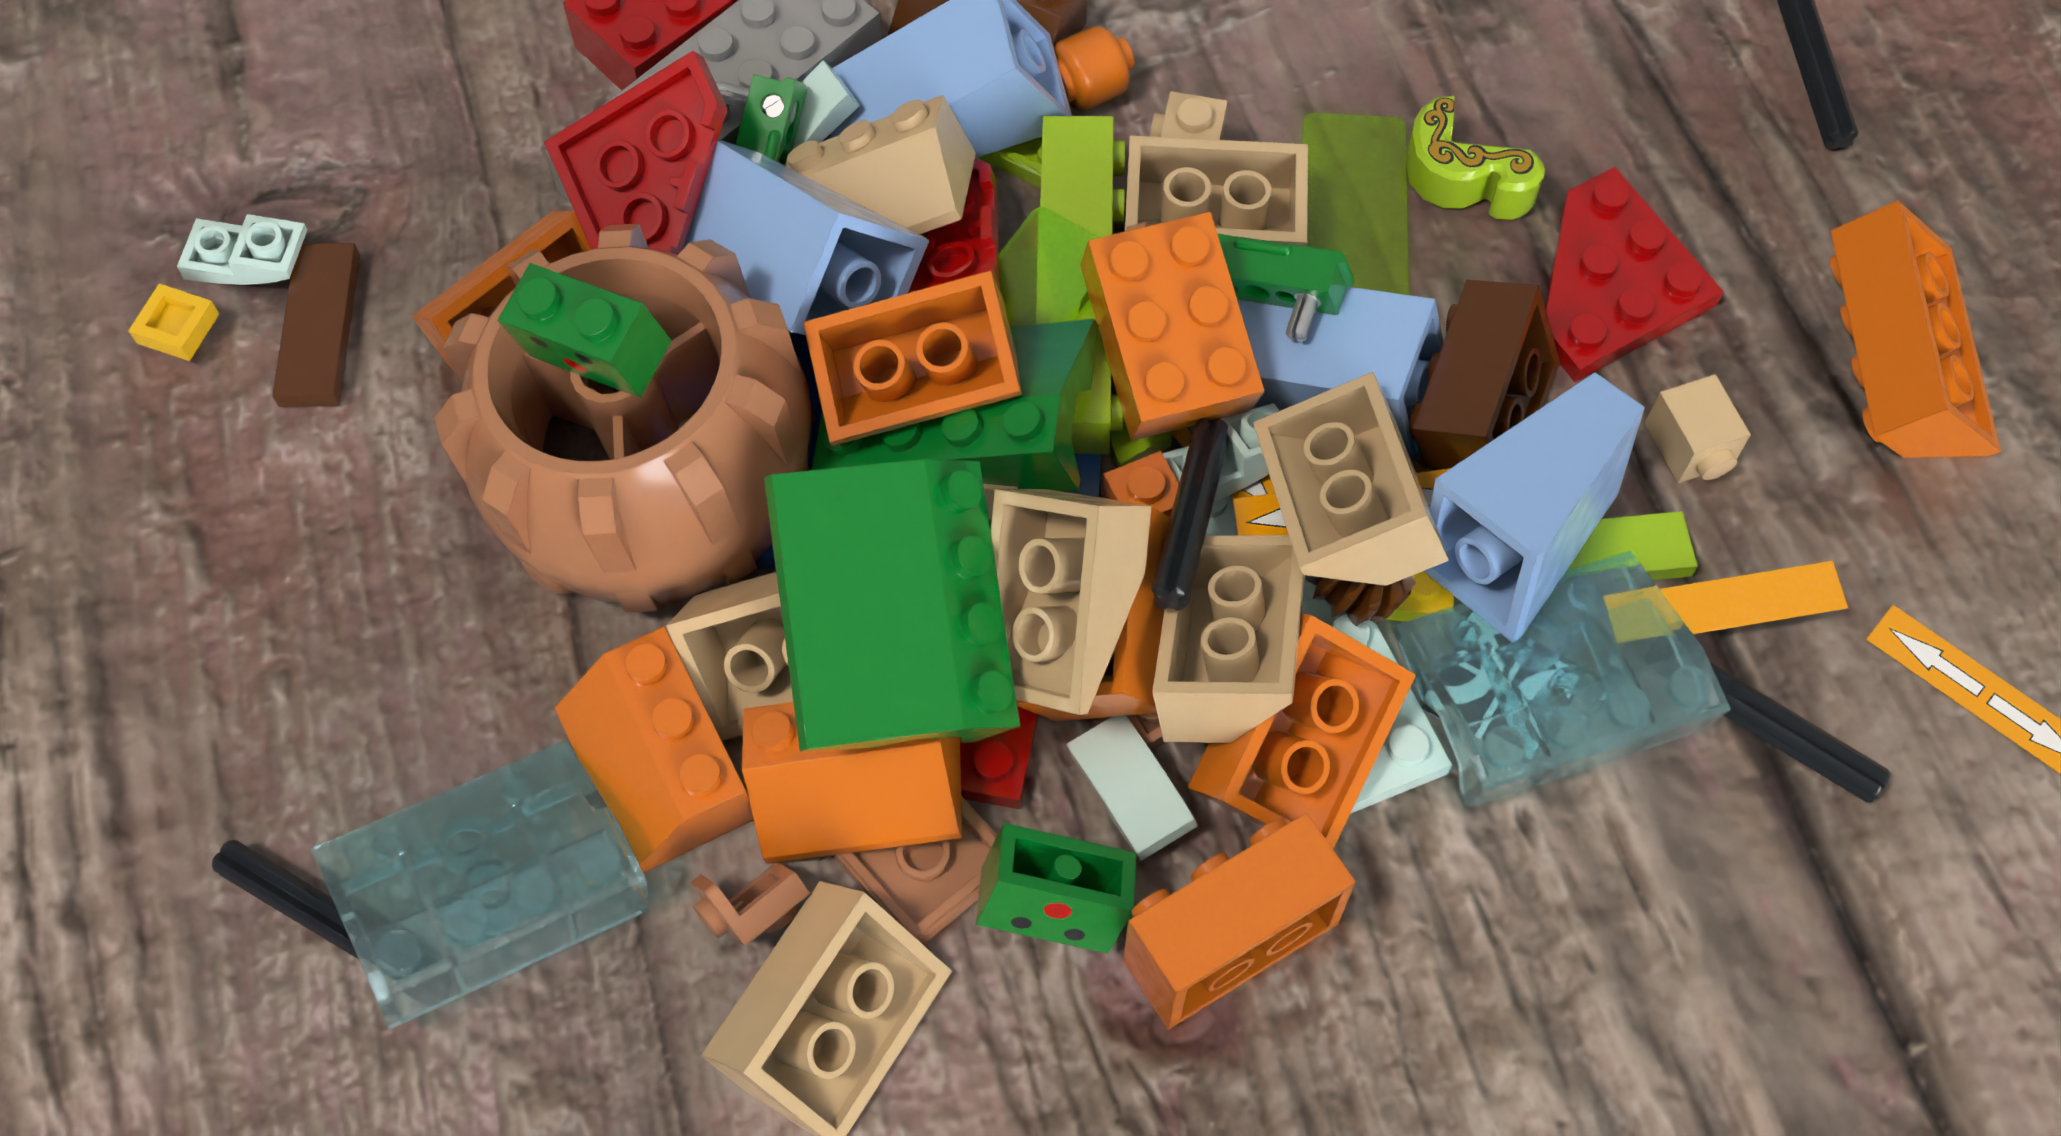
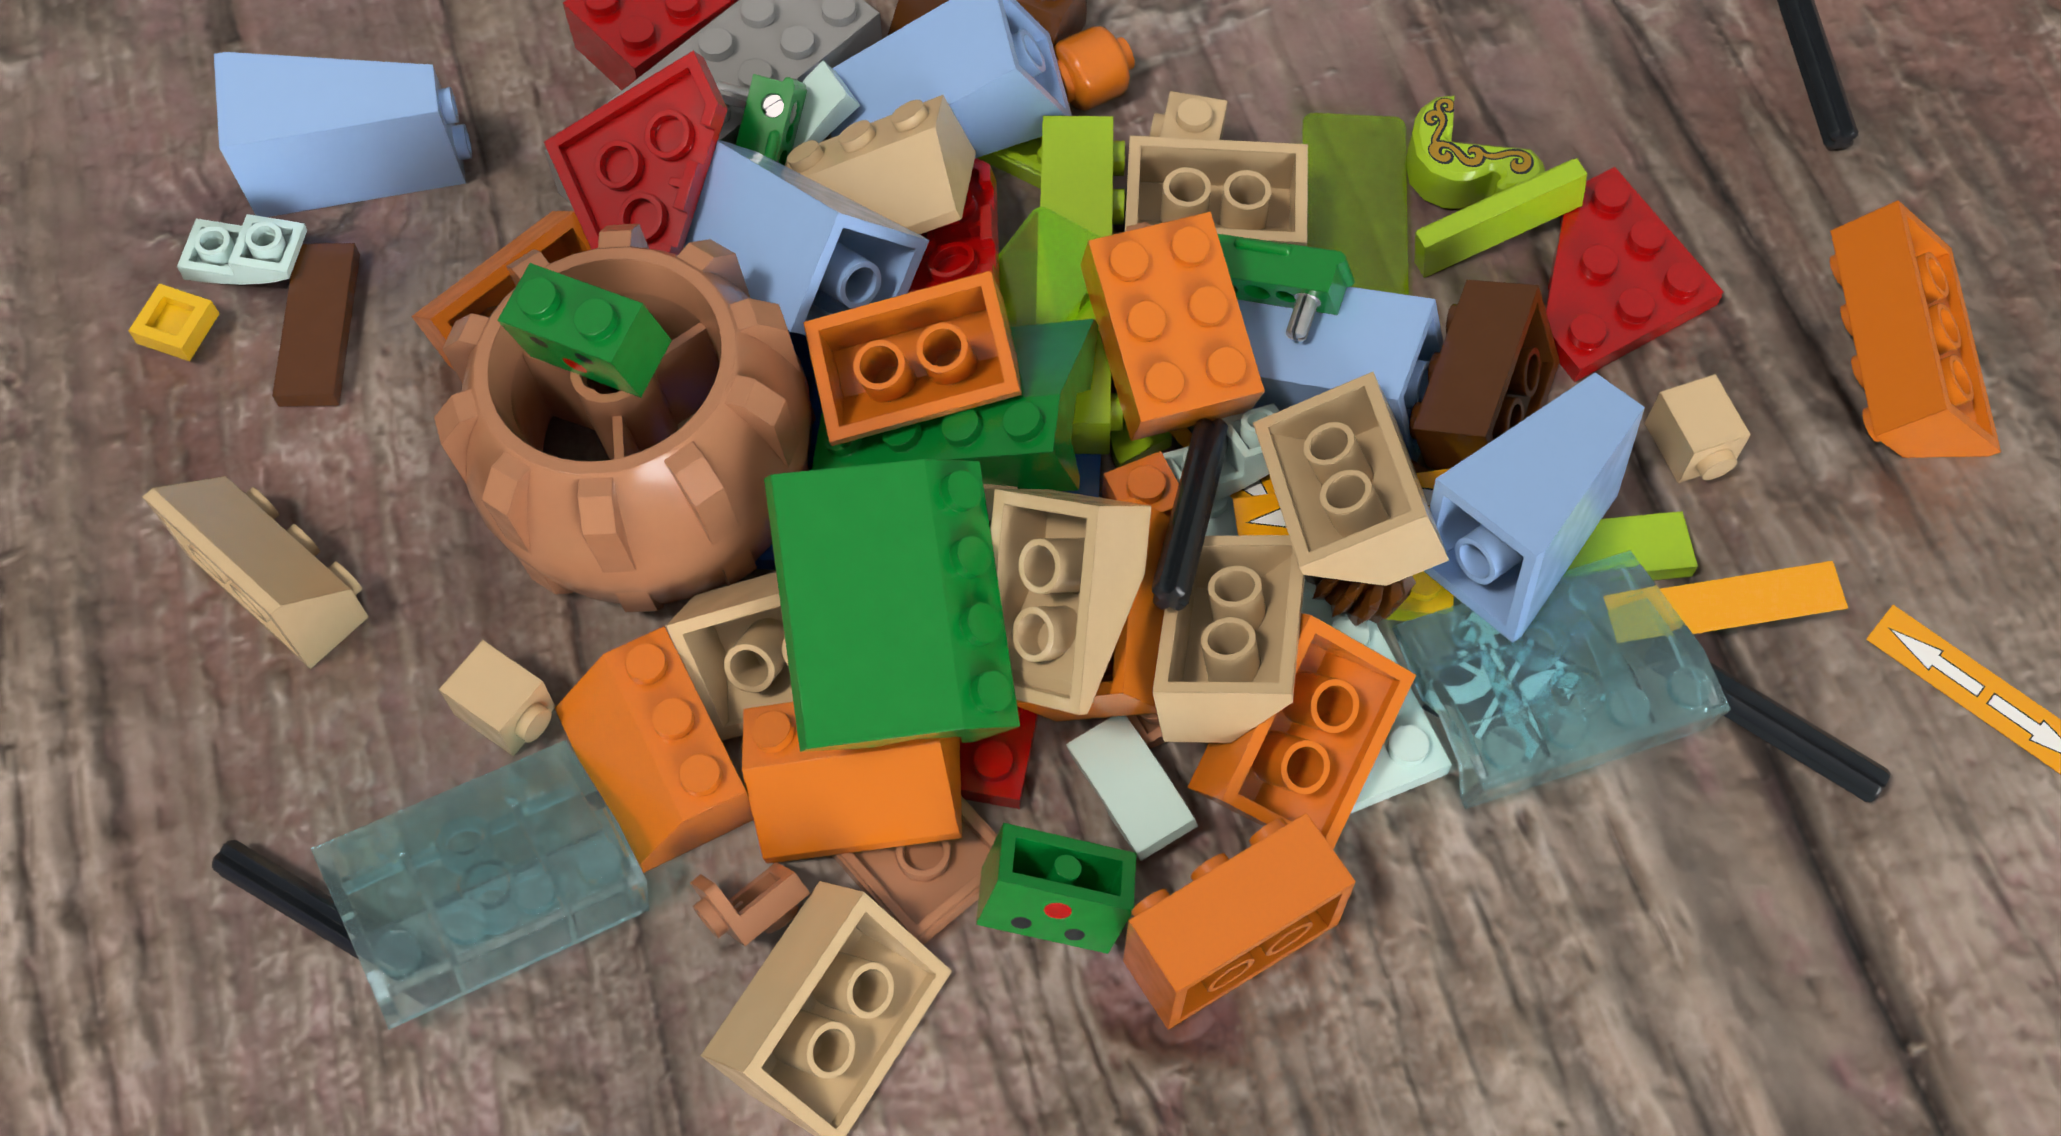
(262, 563): none -> tan slope
(335, 130): none -> light blue slope
(499, 698): none -> tan brick
(1500, 217): none -> lime tile

